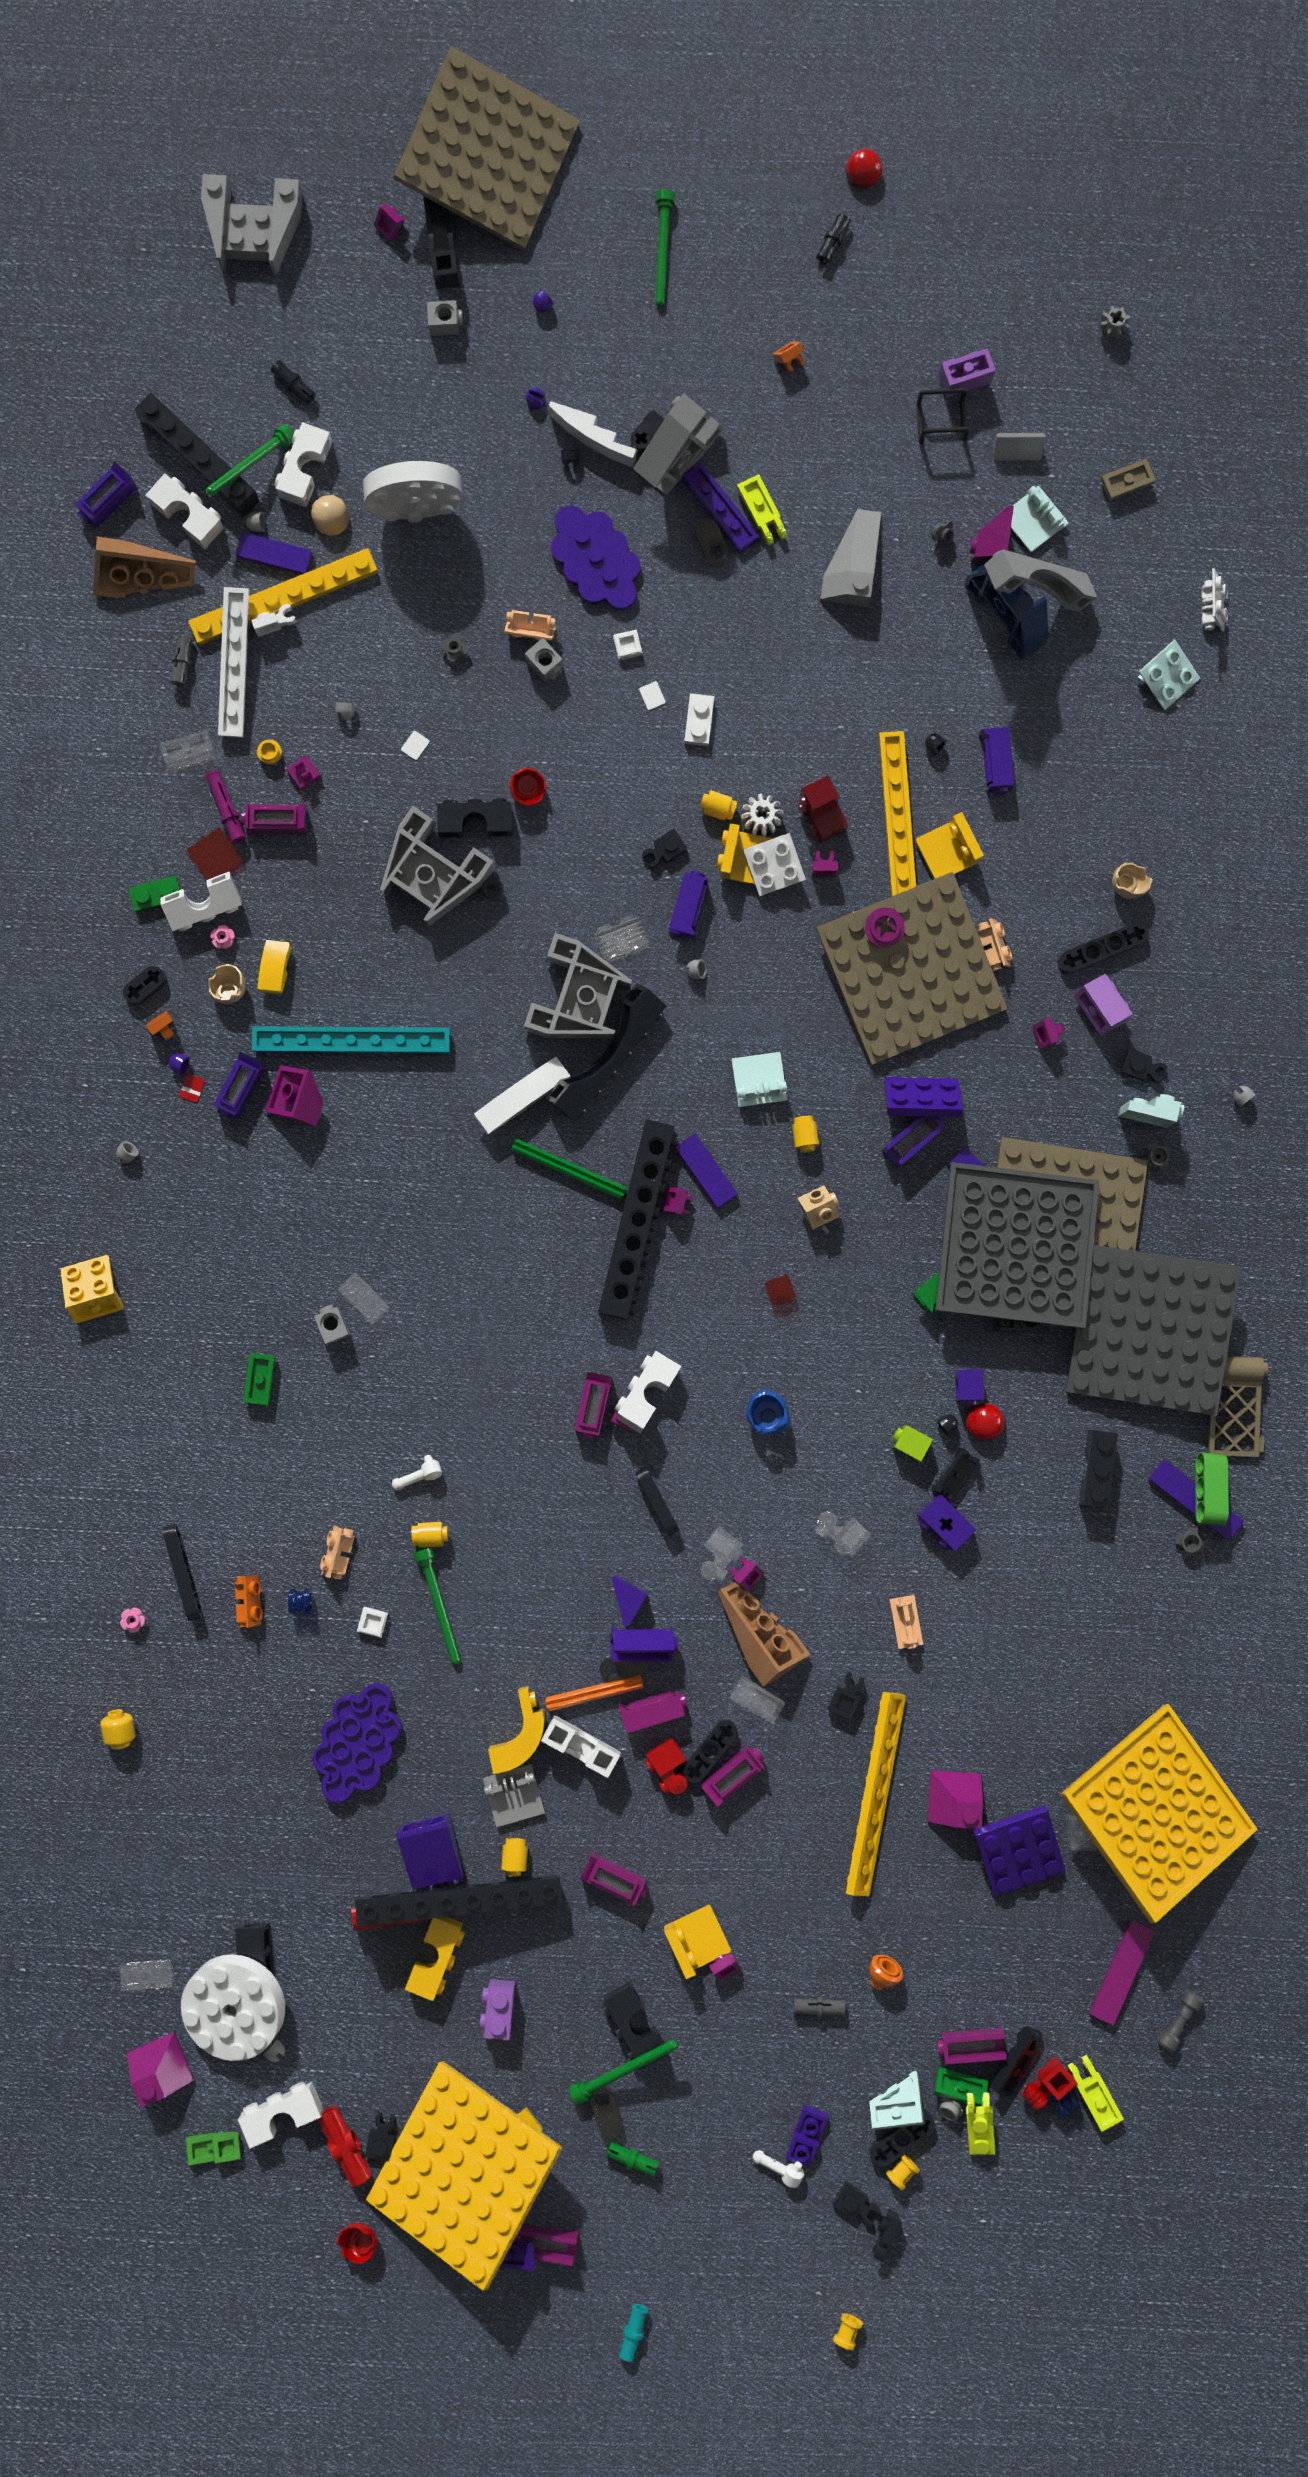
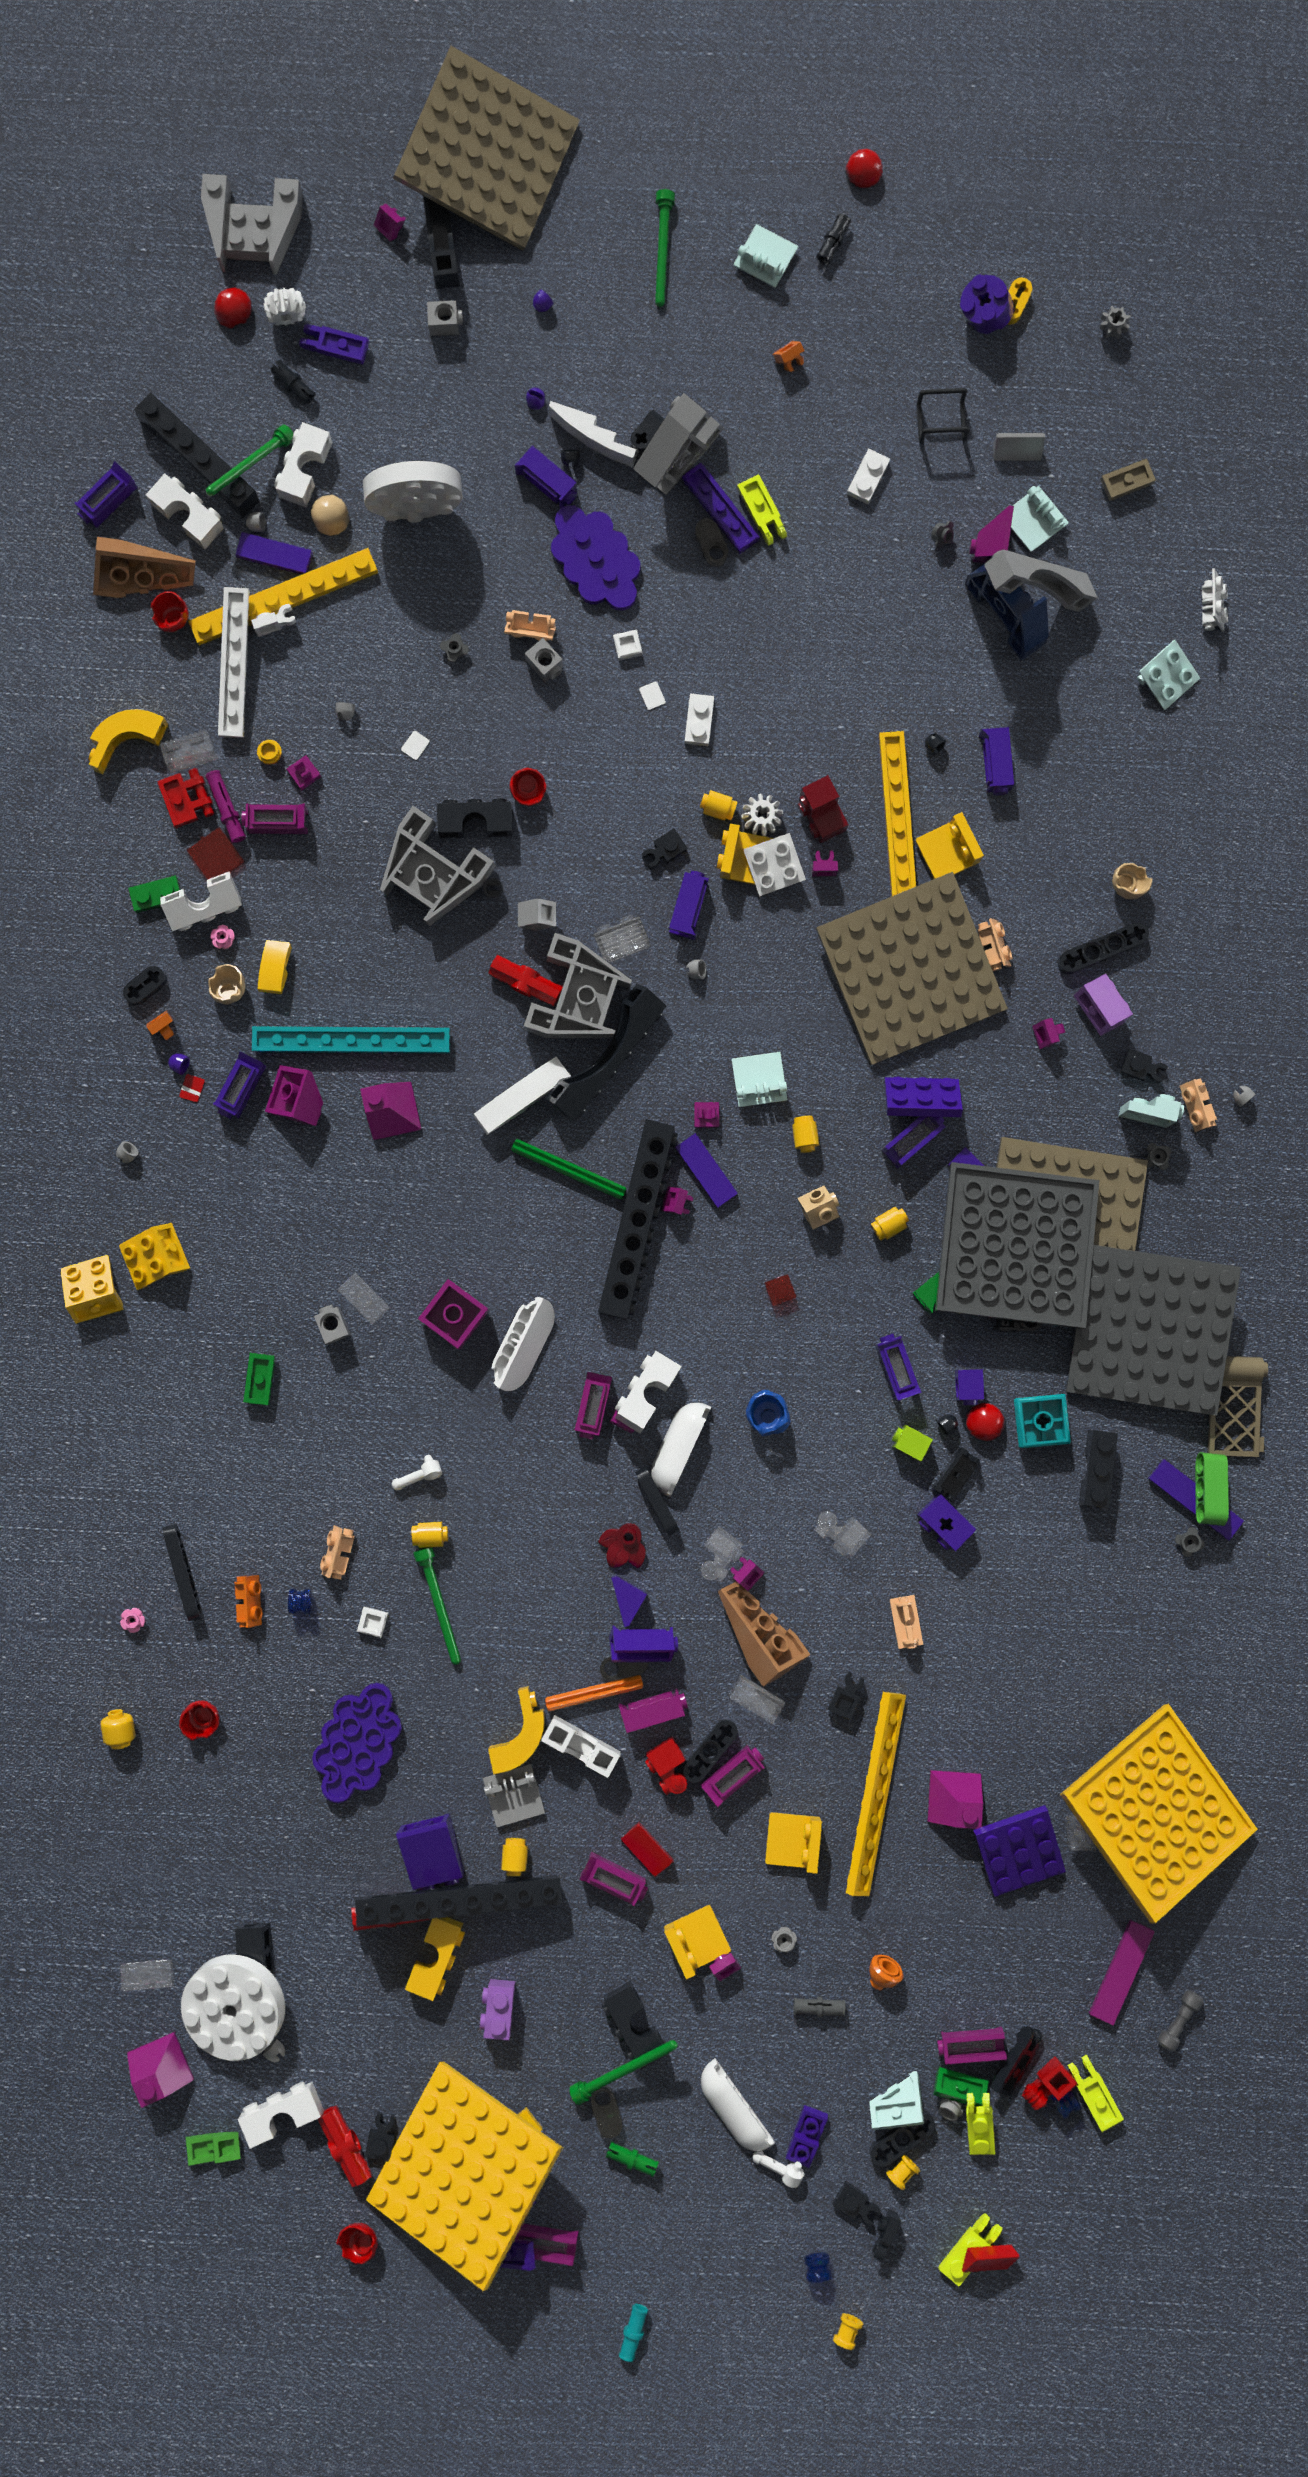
(122, 727): none -> yellow arch
(154, 1255): none -> yellow bracket
(169, 611): none -> red hair
(178, 801): none -> red plate
(181, 660): dark grey pin -> none
(199, 1720): none -> red hair
(232, 307): none -> red hair
(284, 306): none -> white gear
(336, 343): none -> dark purple hinge
(390, 1109): none -> magenta slope
(453, 1314): none -> magenta brick
(523, 1344): none -> white brick
(525, 980): none -> red piece
(537, 914): none -> light grey brick
(547, 477): none -> dark purple window
(623, 1550): none -> dark red plate
(647, 1849): none -> red slope
(678, 1446): none -> white brick
(706, 1114): none -> magenta tile
(734, 2109): none -> white brick
(765, 255): none -> light aqua hinge
(785, 1946): none -> light grey plate
(793, 1841): none -> yellow bracket
(817, 2267): none -> clear blue wheel
(853, 564): light grey wedge -> none
(868, 476): none -> white plate
(890, 1223): none -> yellow brick
(895, 922): magenta gear -> none
(897, 1367): none -> dark purple window
(953, 2262): none -> neon yellow hinge
(967, 371): medium lavender brick -> none
(987, 304): none -> dark purple brick
(989, 2258): none -> red slope
(1022, 301): none -> yellow beam
(1051, 1407): none -> teal brick
(1194, 1094): none -> light nougat hinge

